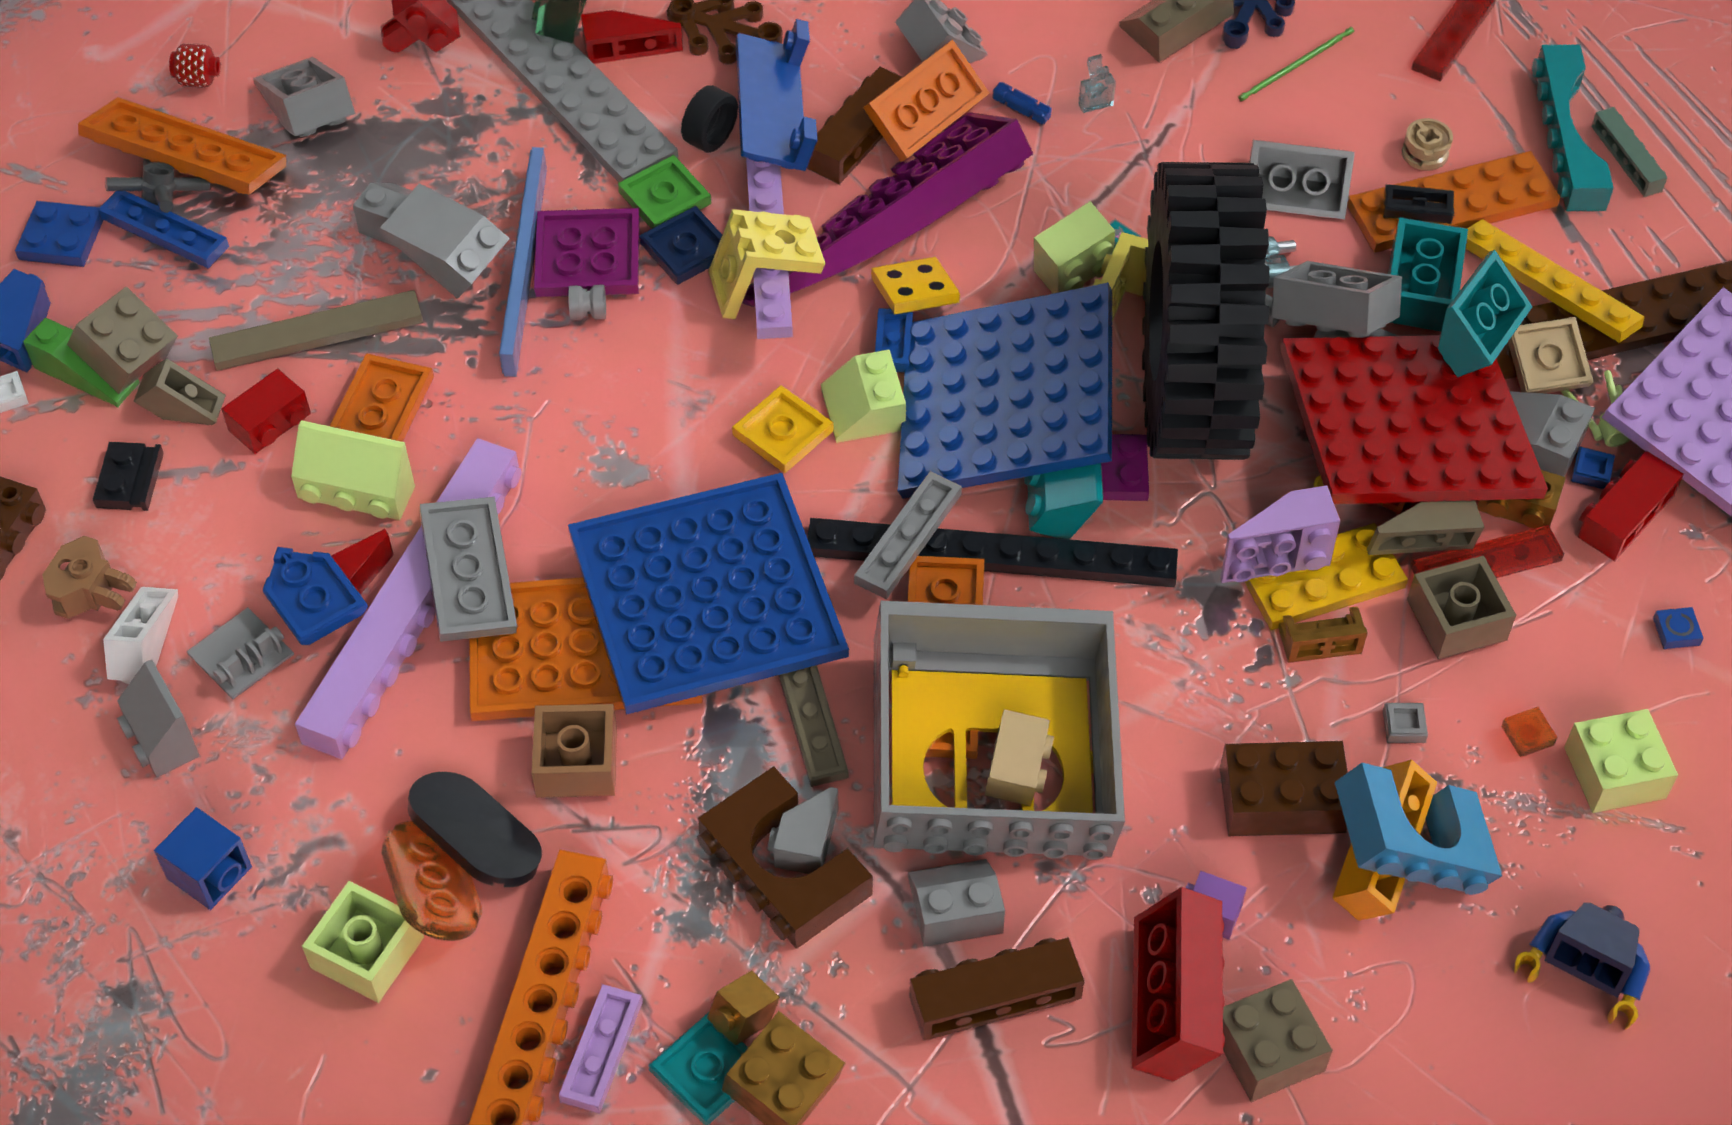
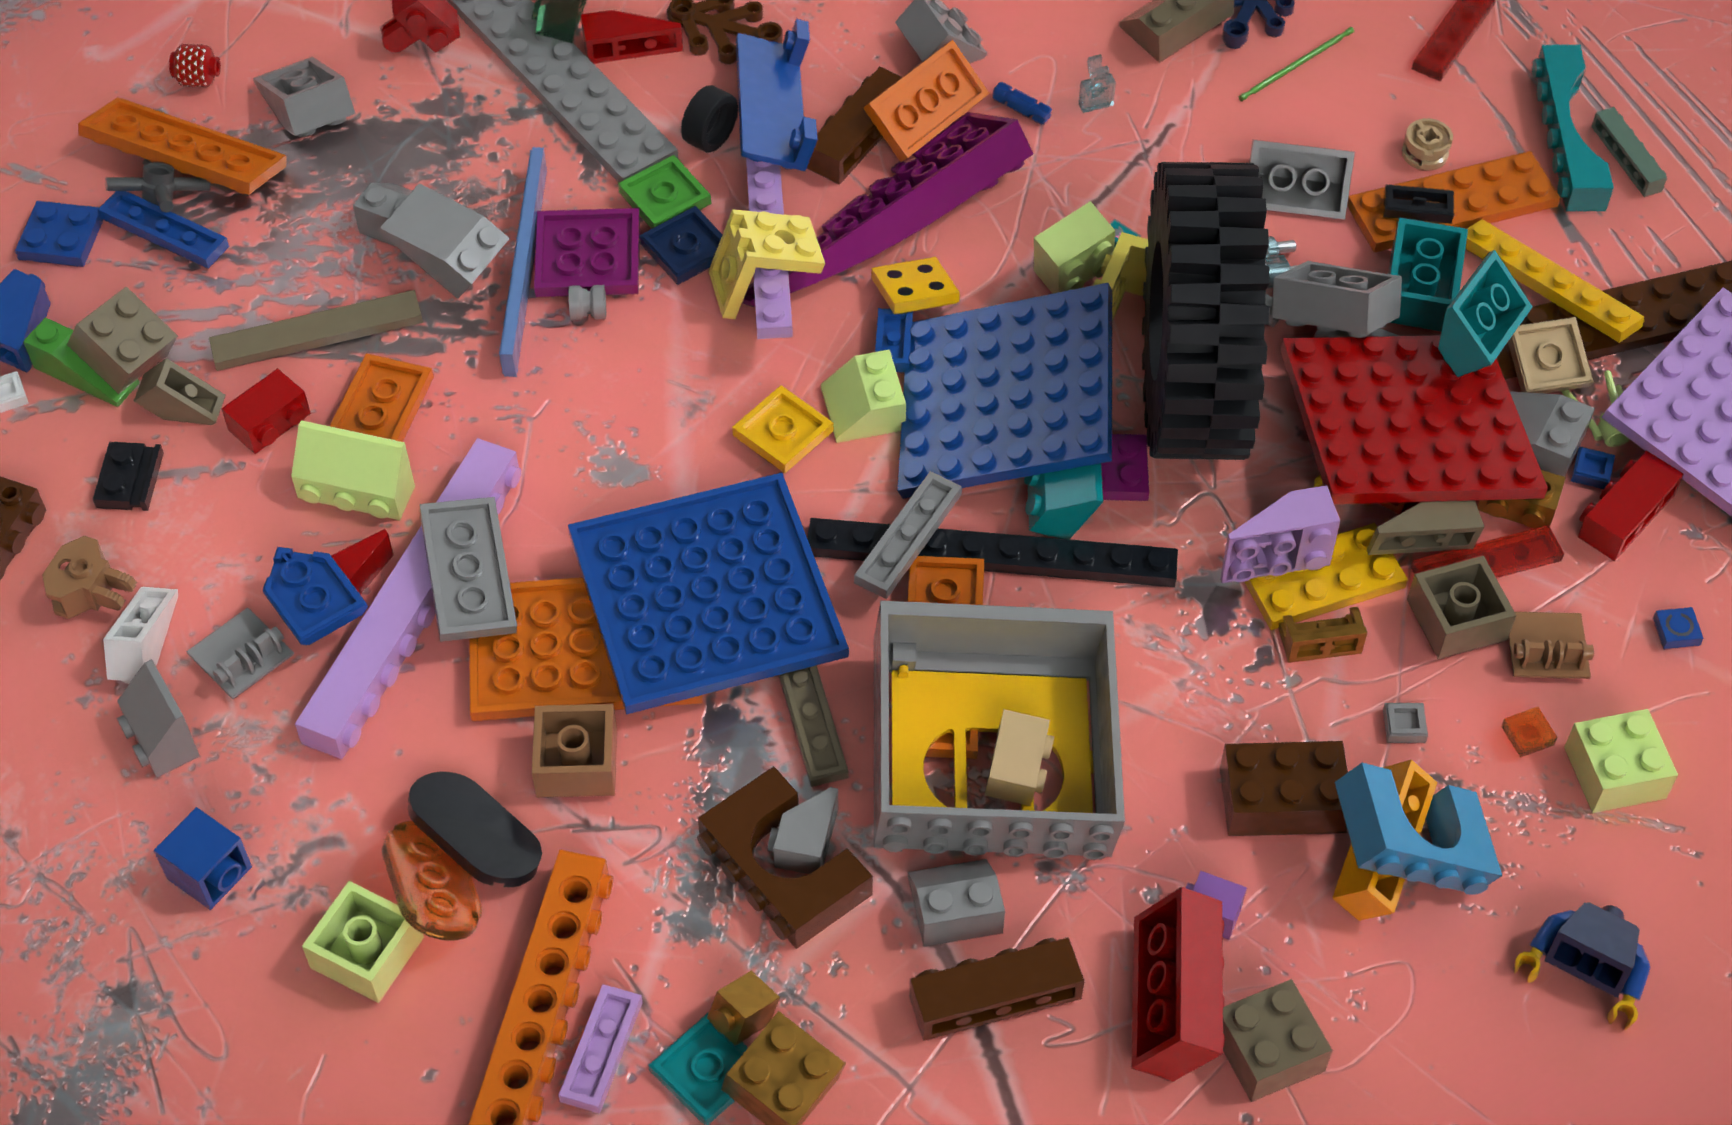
(1549, 646): none -> medium nougat hinge

